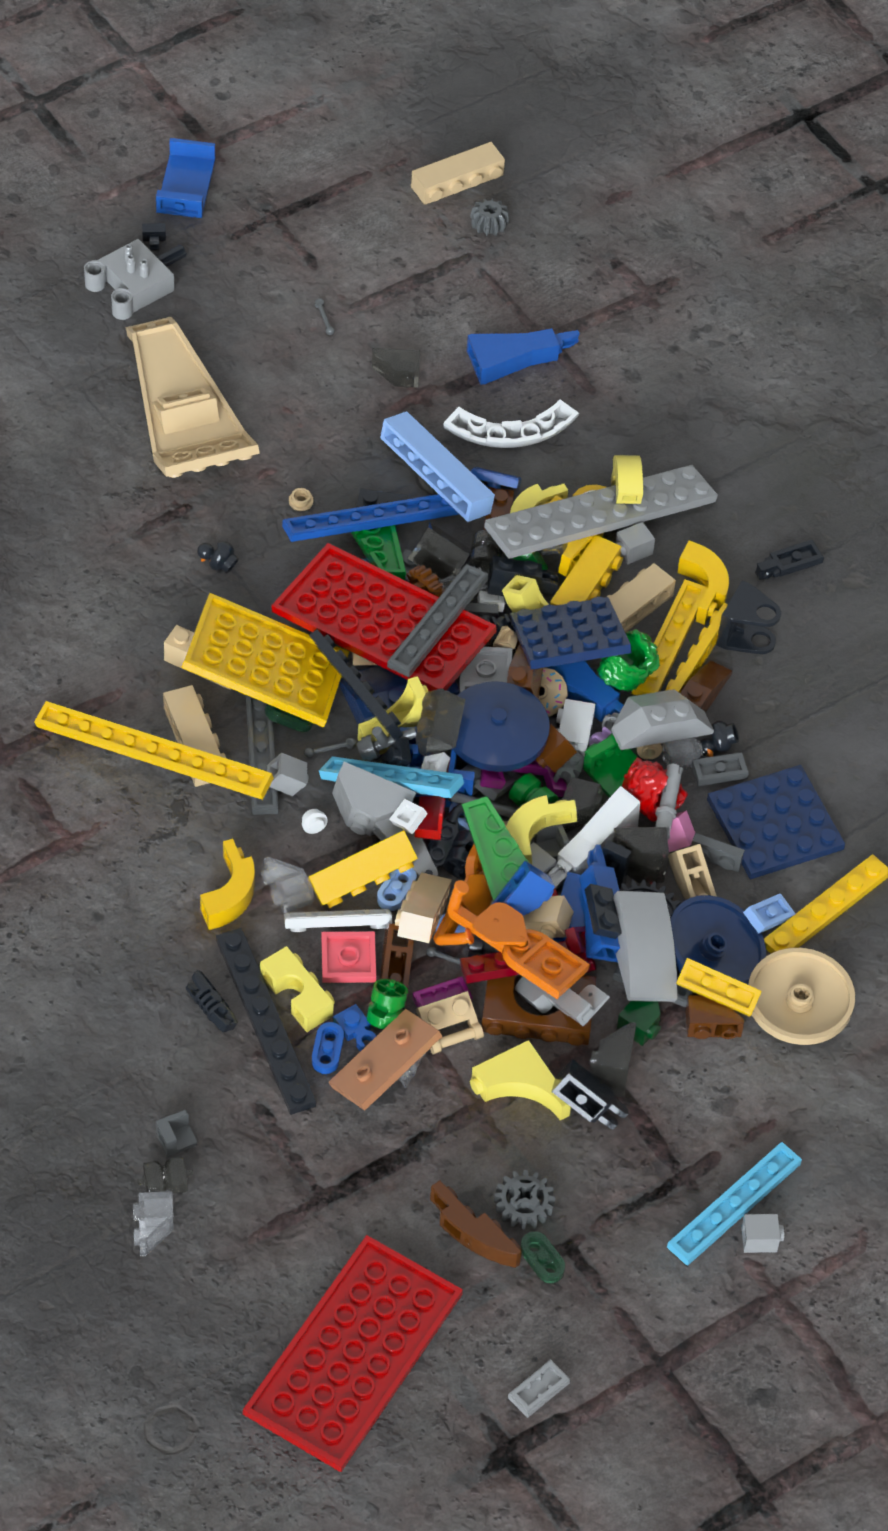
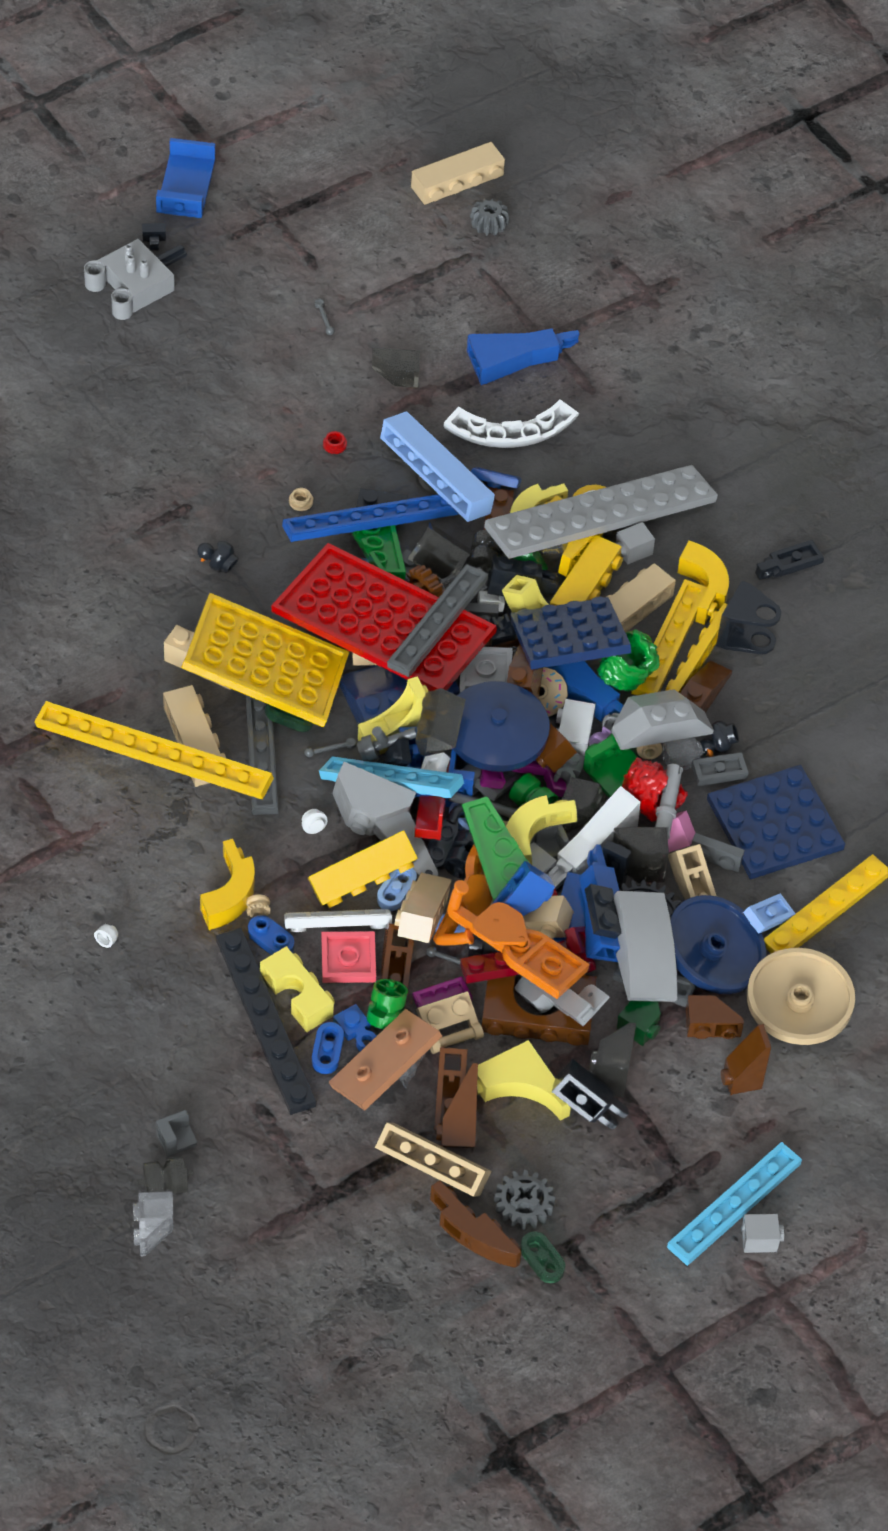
(106, 935): none -> white hinge
(182, 404): tan wing -> none
(211, 1002): black hinge -> none
(258, 905): none -> tan bush
(269, 935): none -> blue plate
(288, 774): light grey brick -> none
(288, 884): clear slope -> none
(334, 442): none -> red plate
(352, 1353): red plate -> none
(362, 689): black plate -> none
(408, 816): white plate -> none
(433, 1159): none -> tan brick
(450, 1076): none -> reddish brown slope
(459, 1121): none -> reddish brown slope
(506, 638): tan tile -> none
(539, 1388): light grey plate -> none
(628, 479): light yellow arch -> none
(718, 987): yellow plate -> none
(747, 1063): none -> reddish brown slope

